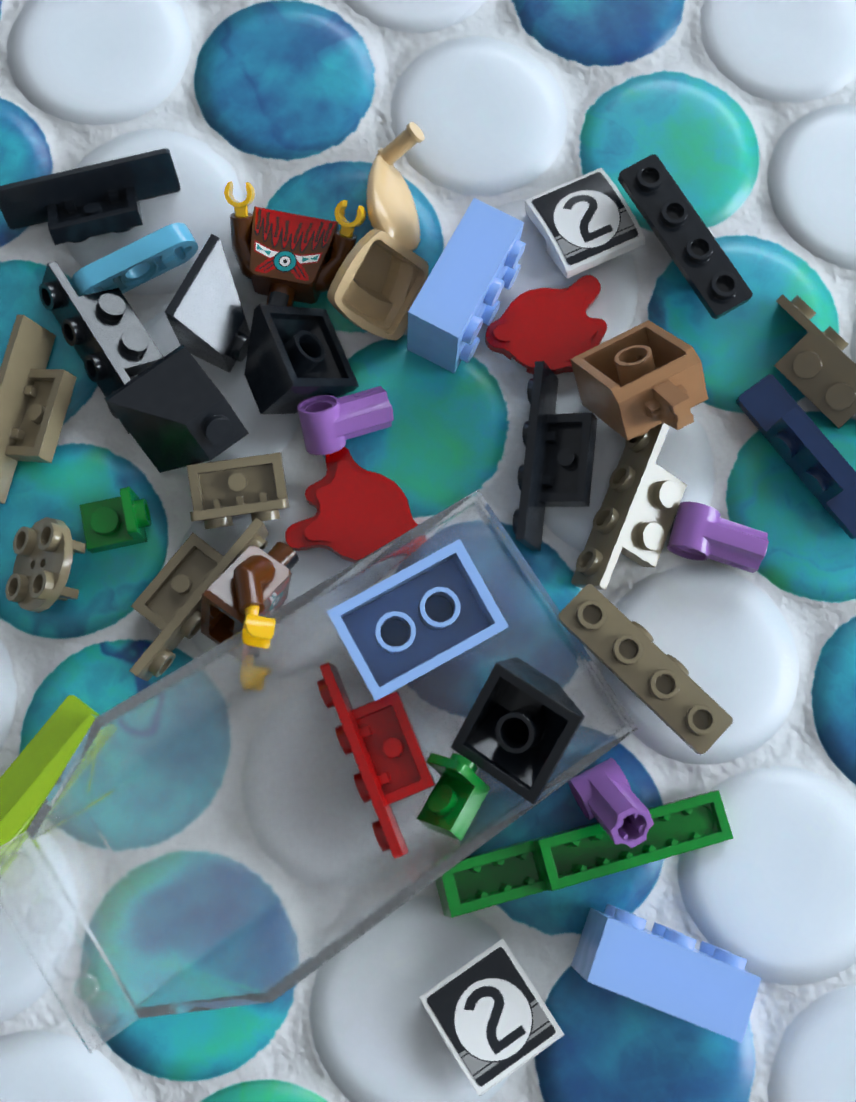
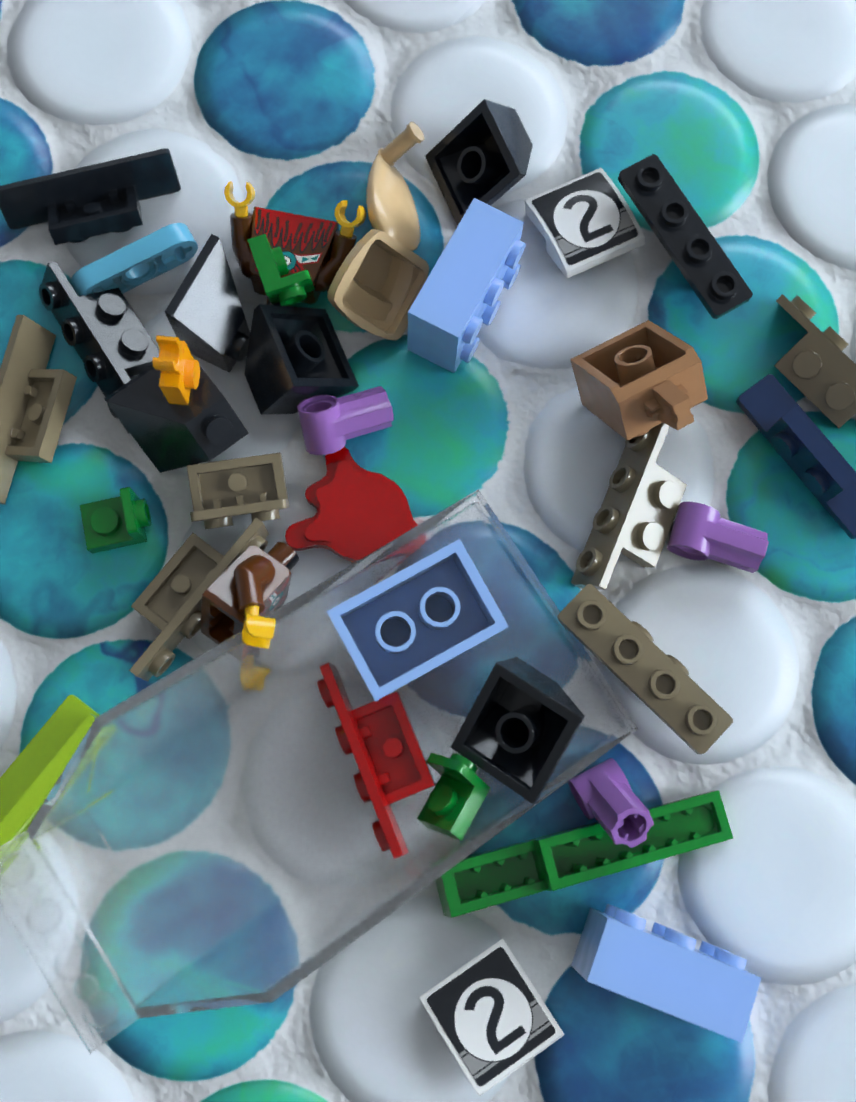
(42, 565): dark tan plate -> none
(177, 368): none -> light orange plate
(271, 267): none -> green bracket
(481, 157): none -> black slope
(549, 326): red tile -> none
(556, 458): black bracket -> none

